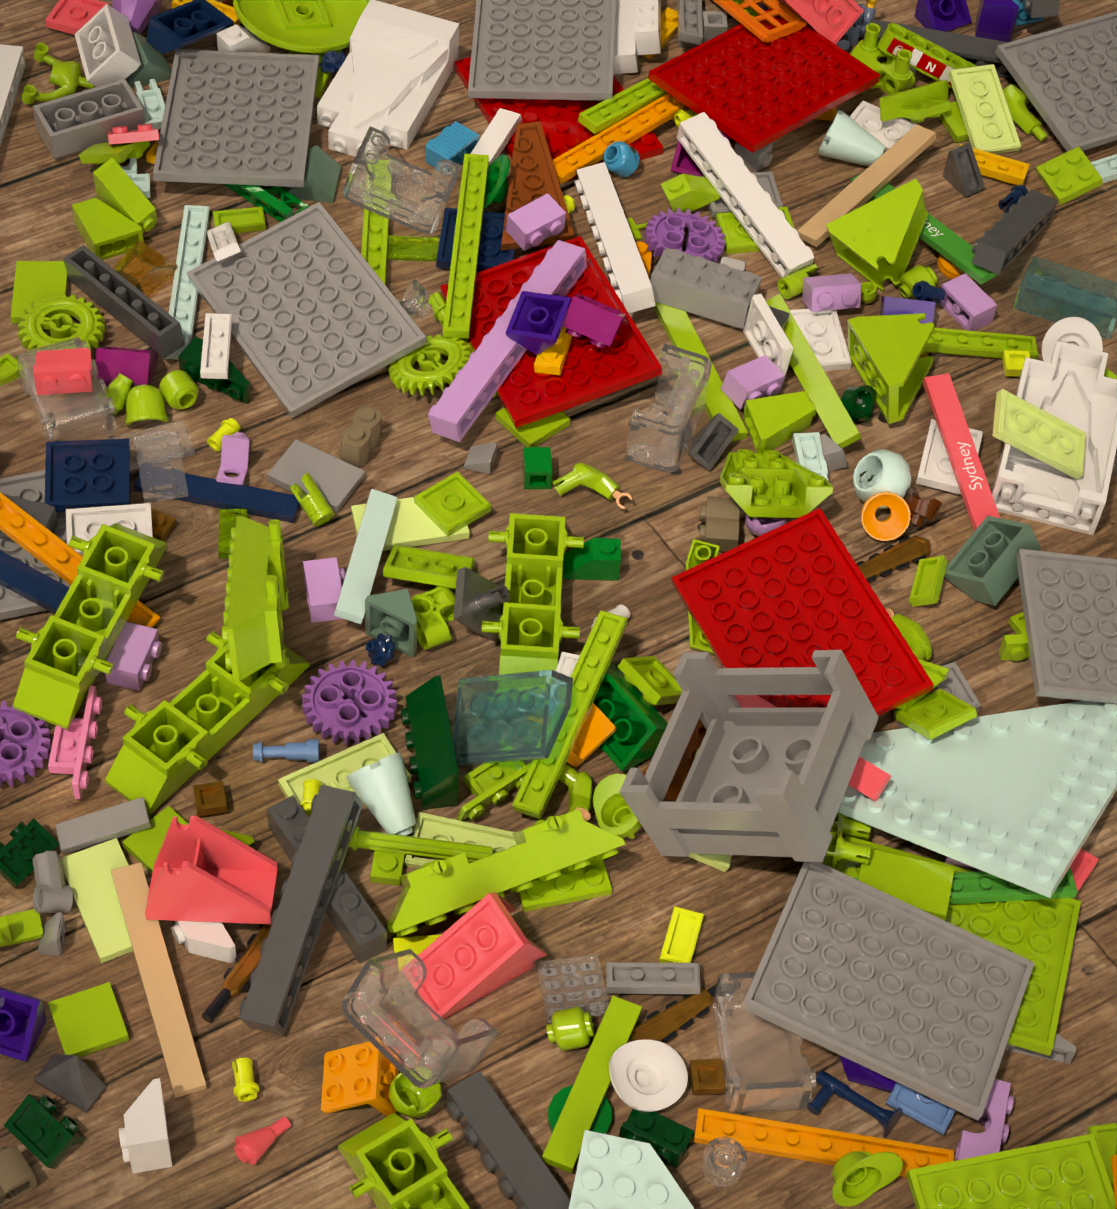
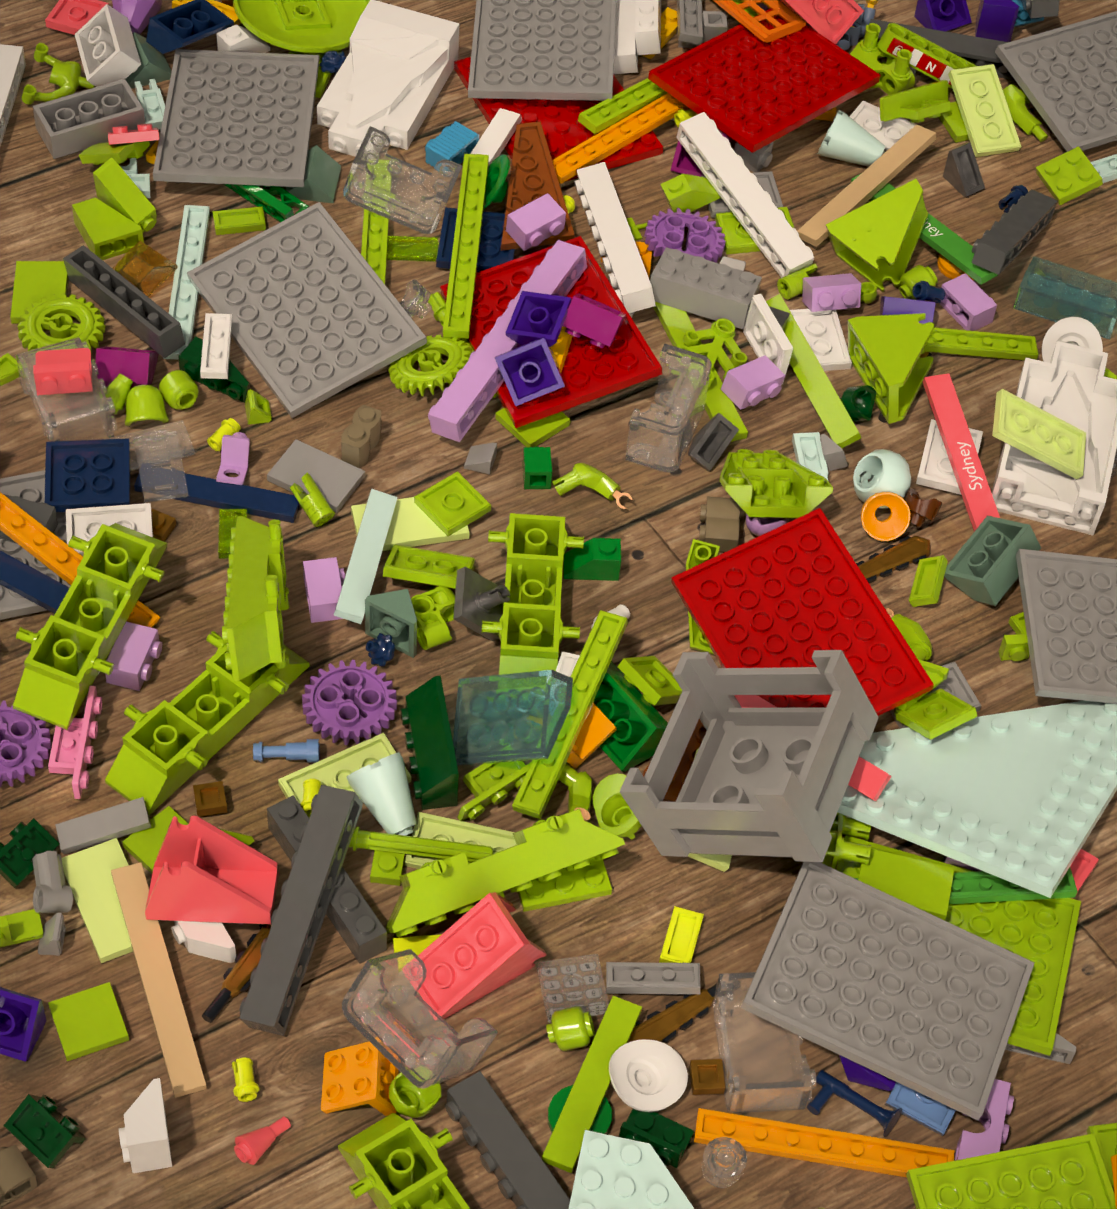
(71, 1080): flat silver slope -> none
(223, 241): white tile -> none
(257, 408): none -> lime slope
(530, 371): none -> dark purple slope
(621, 159): dark azure head -> none
(723, 332): none -> lime plant
(776, 418): lime slope -> none
(862, 1174): lime piece -> none
(1001, 167): yellow plate -> none
(1013, 362): neon yellow plate -> none

